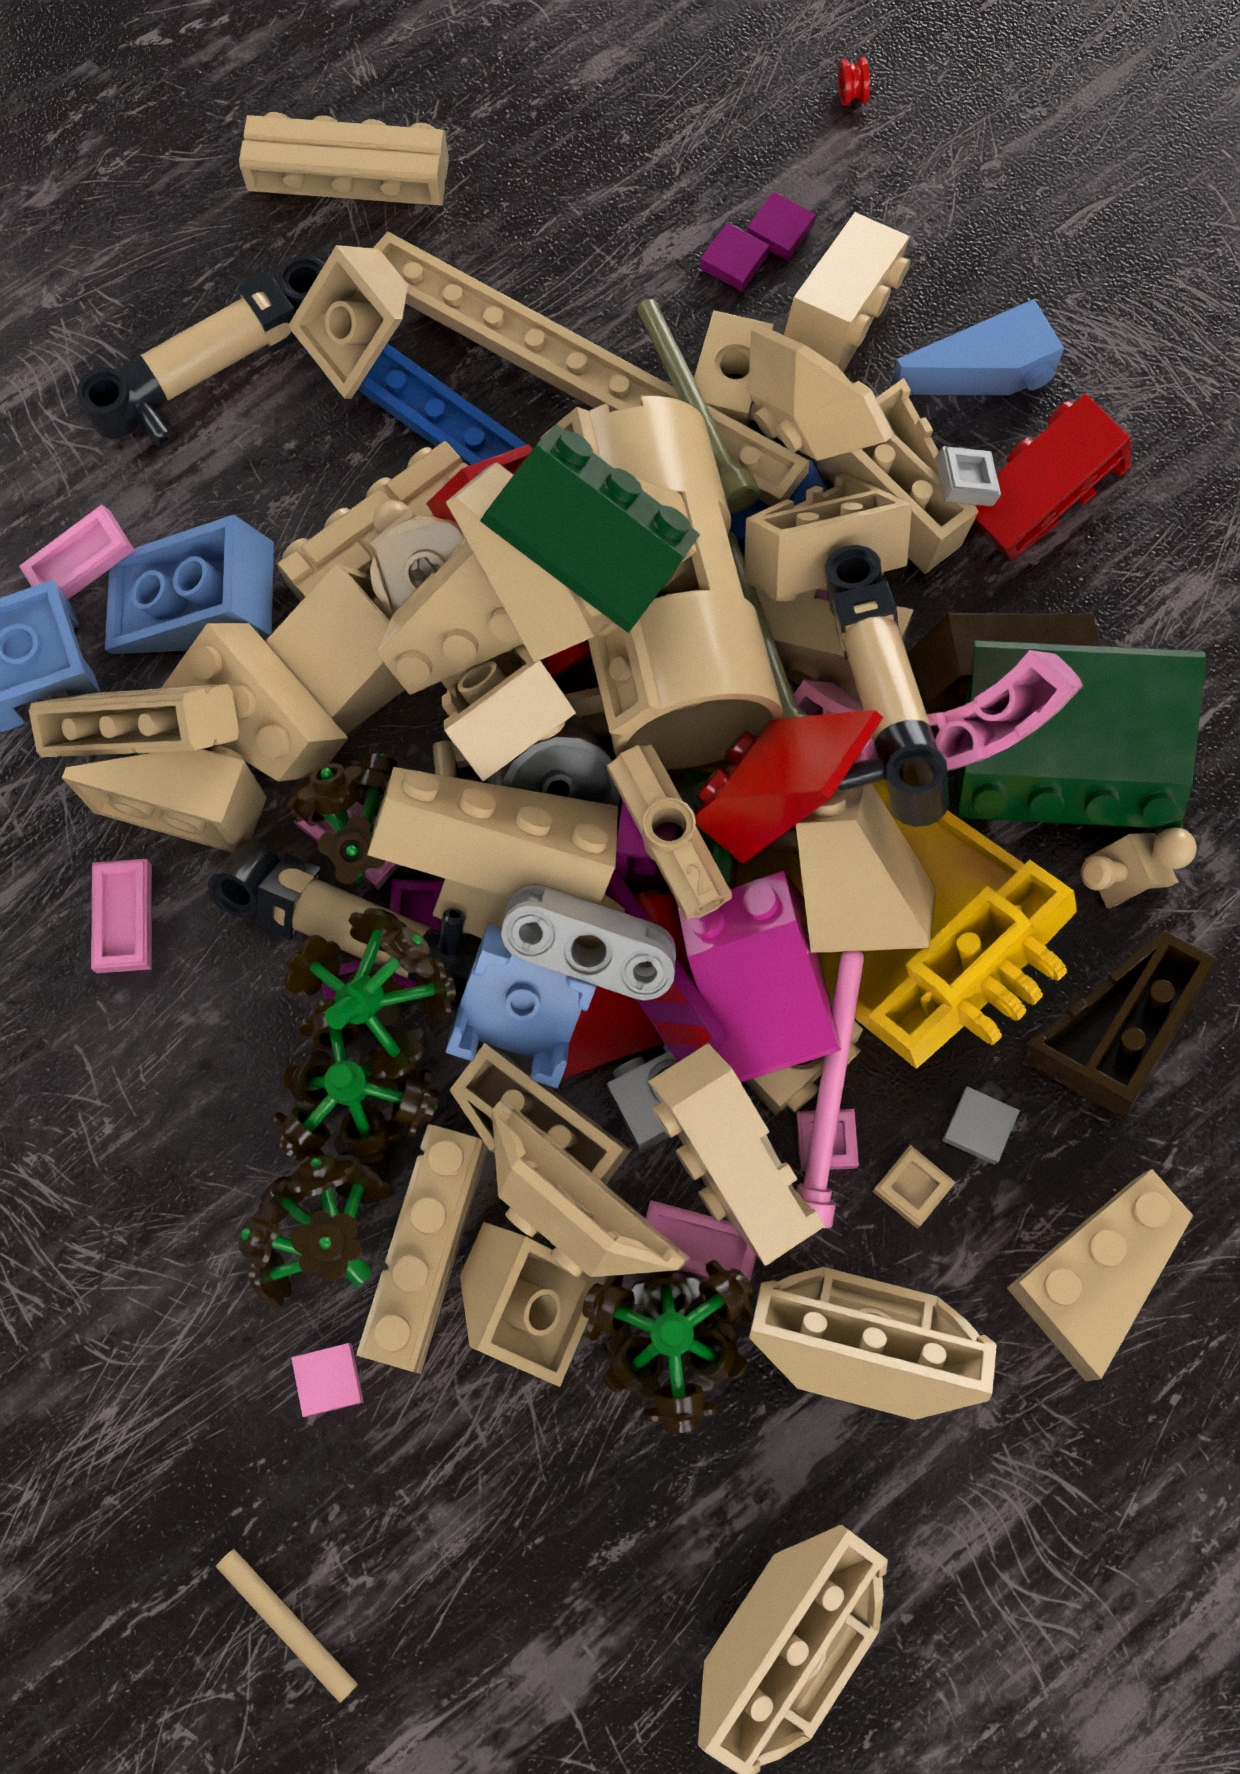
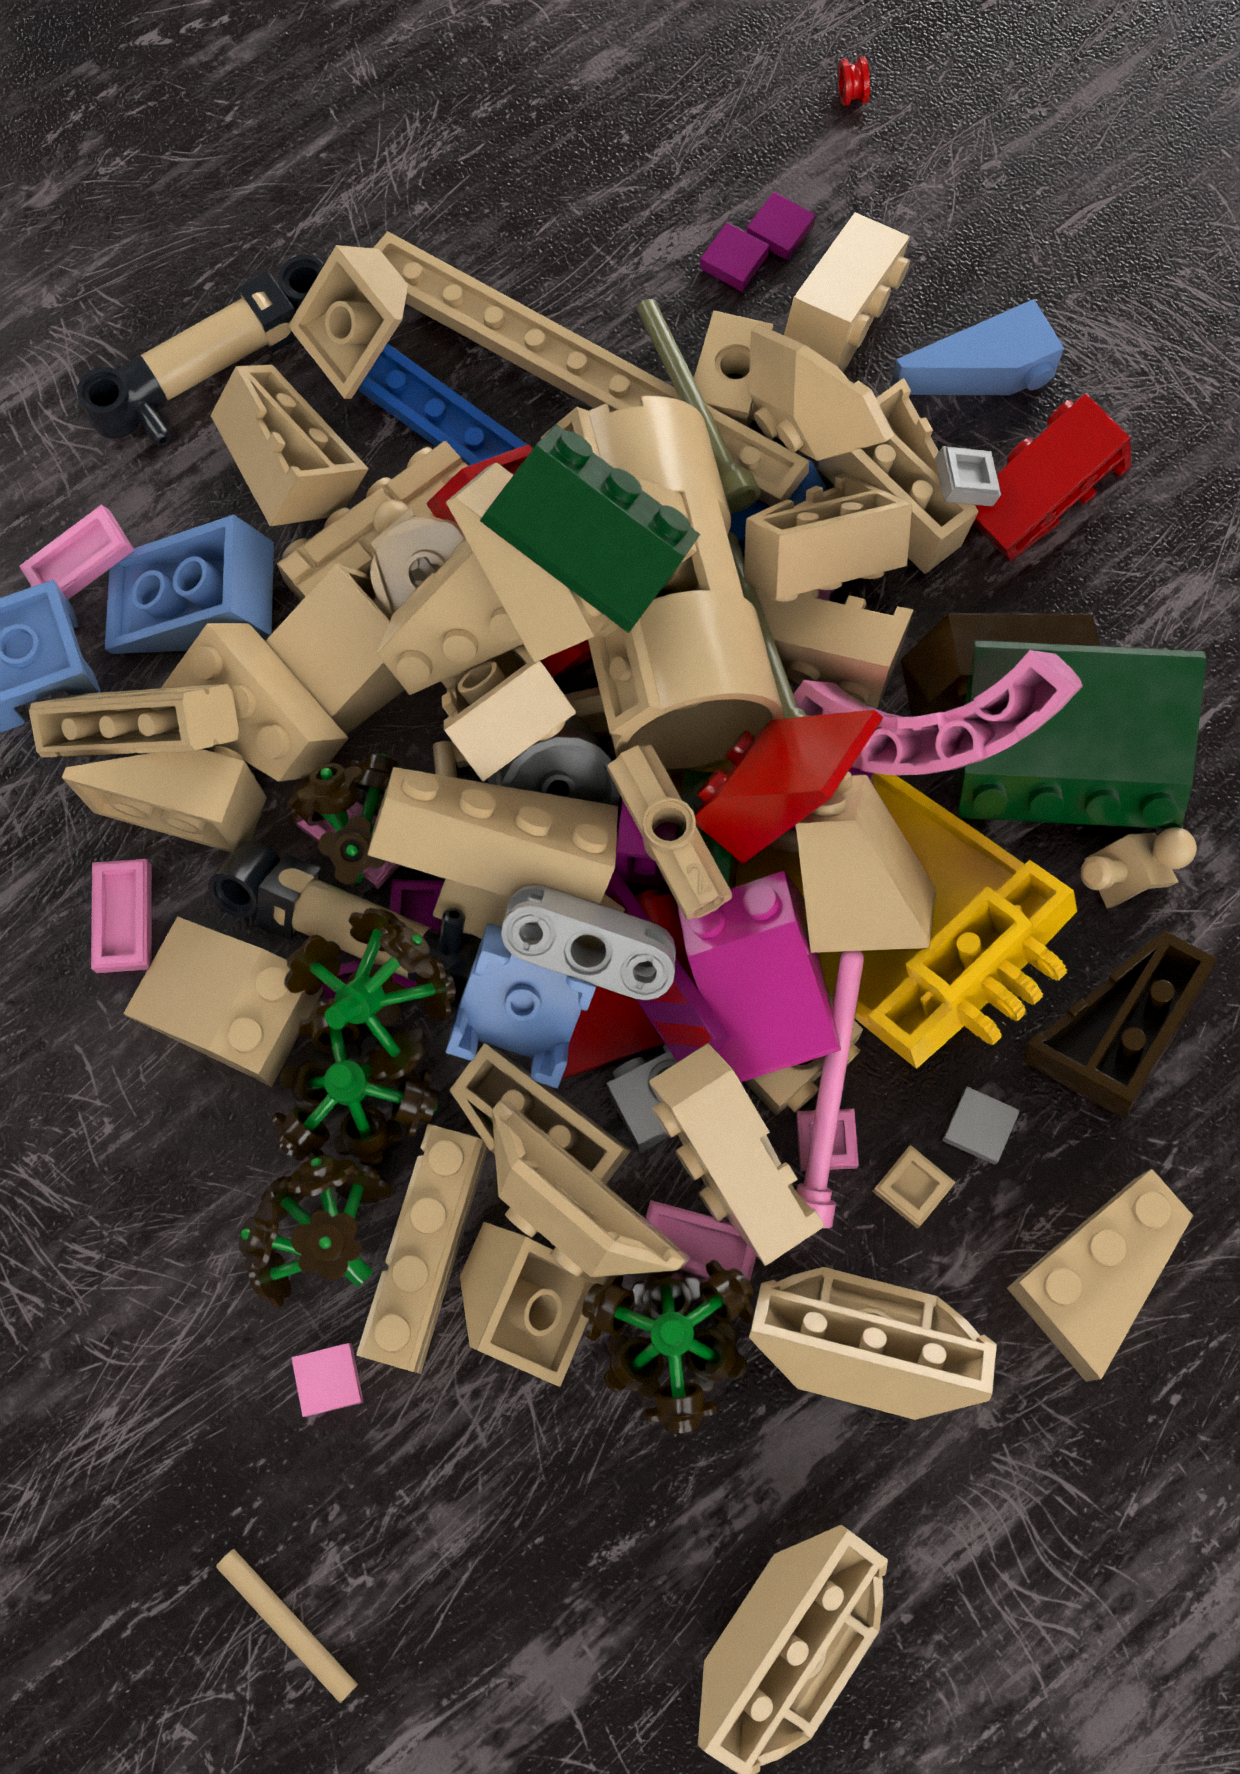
(222, 1000): none -> tan slope
(284, 448): none -> tan wedge
(344, 159): tan brick -> none
(885, 682): black piece -> none

